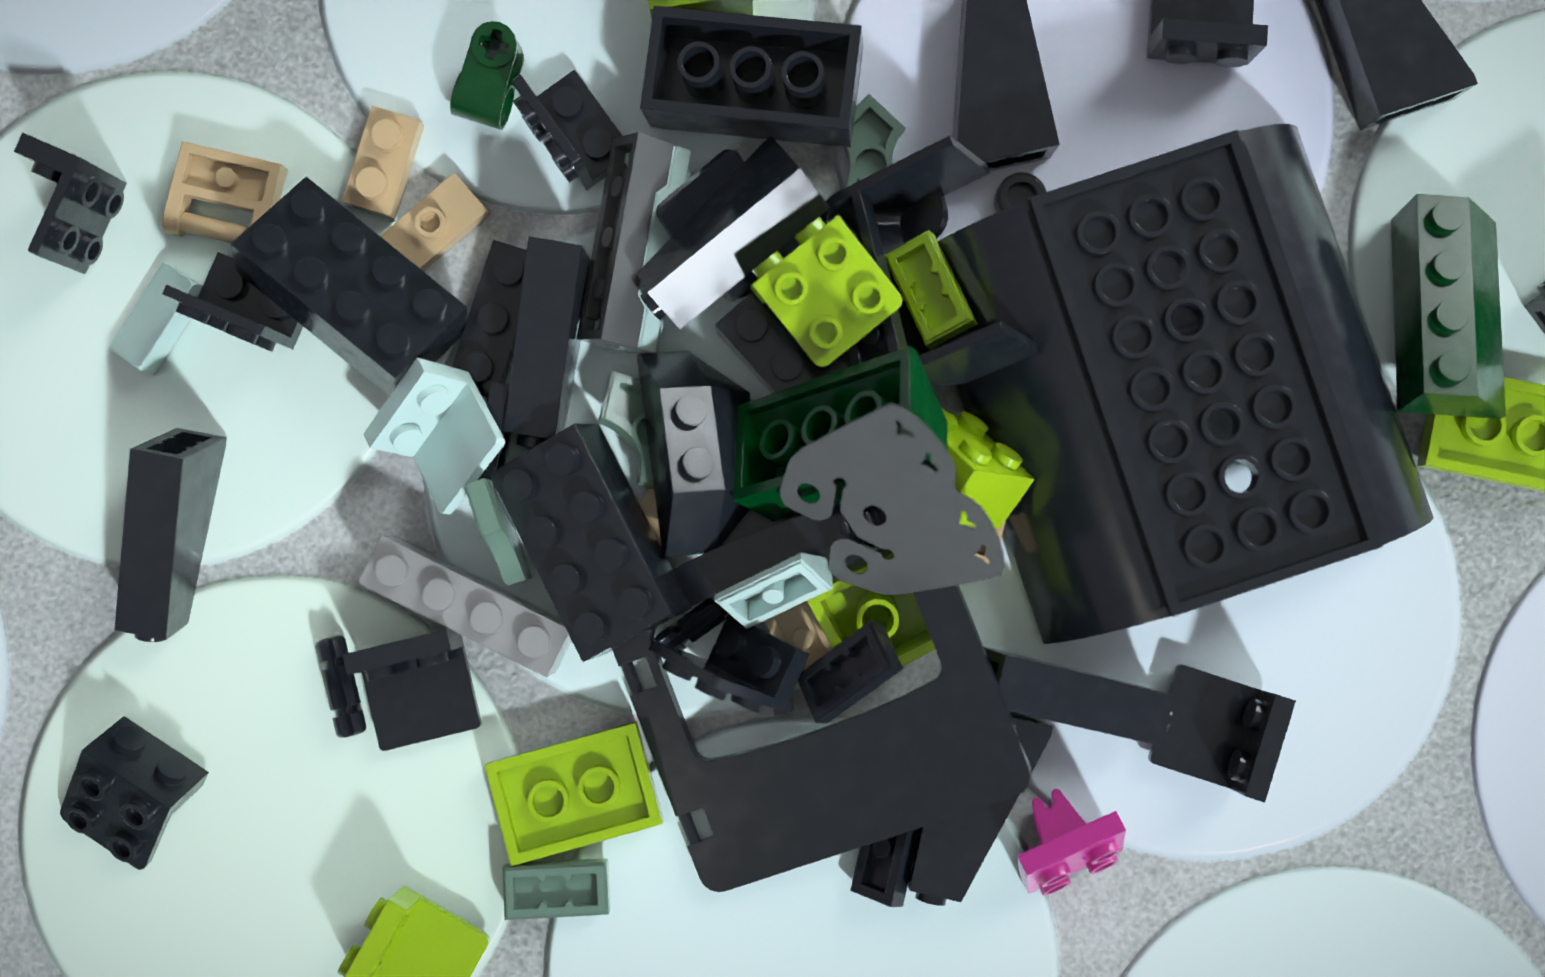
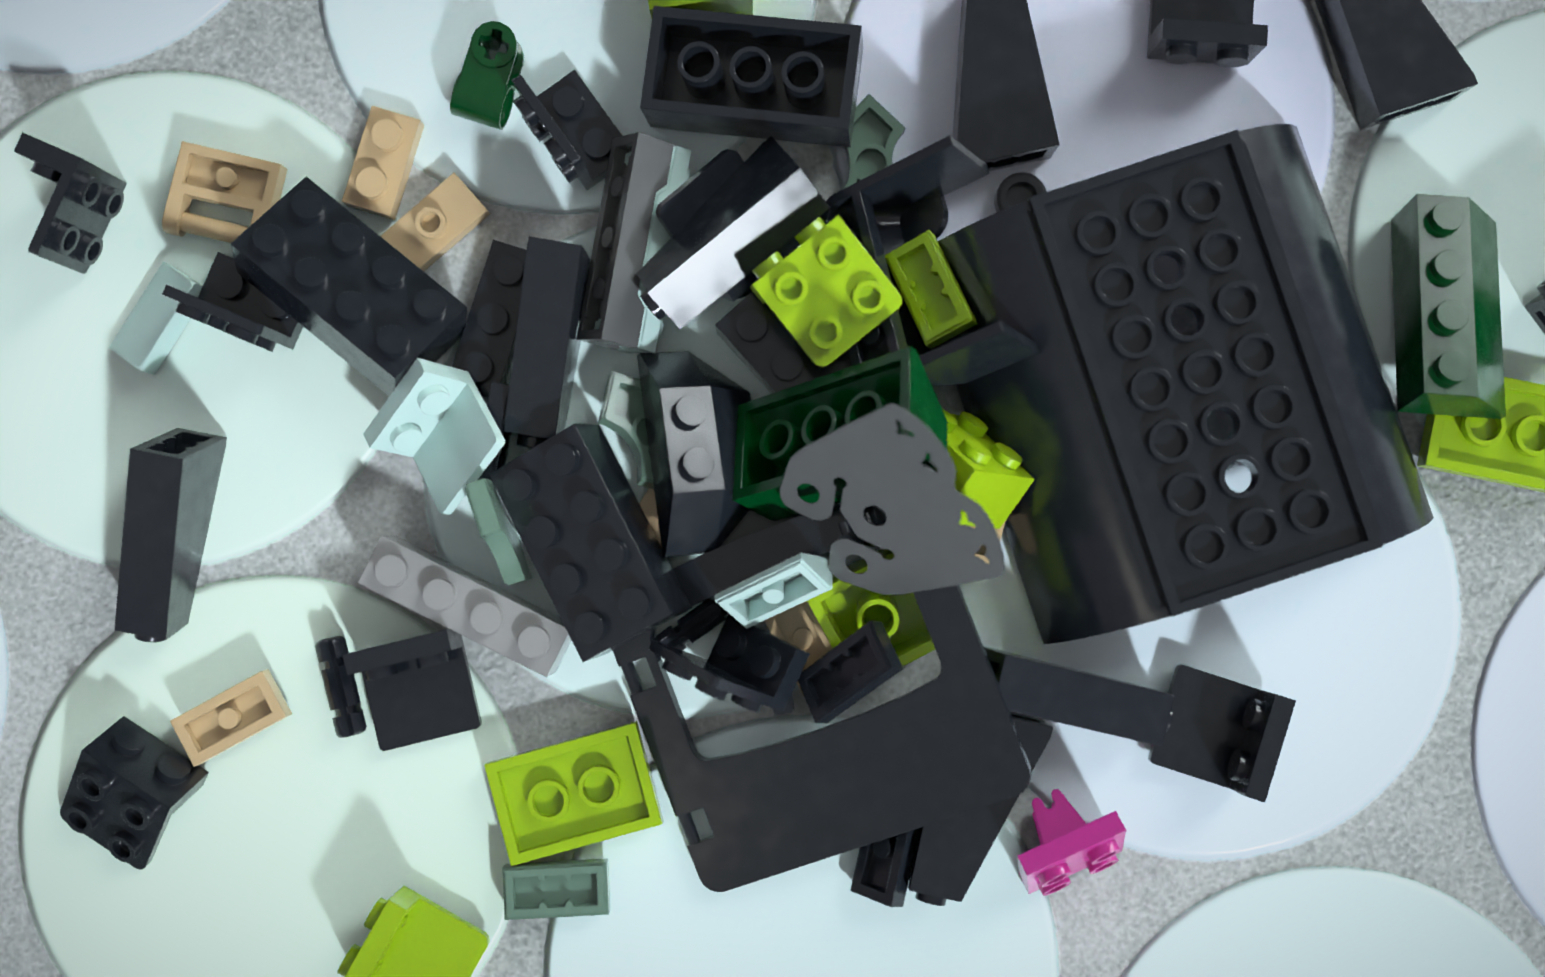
(231, 717): none -> tan plate

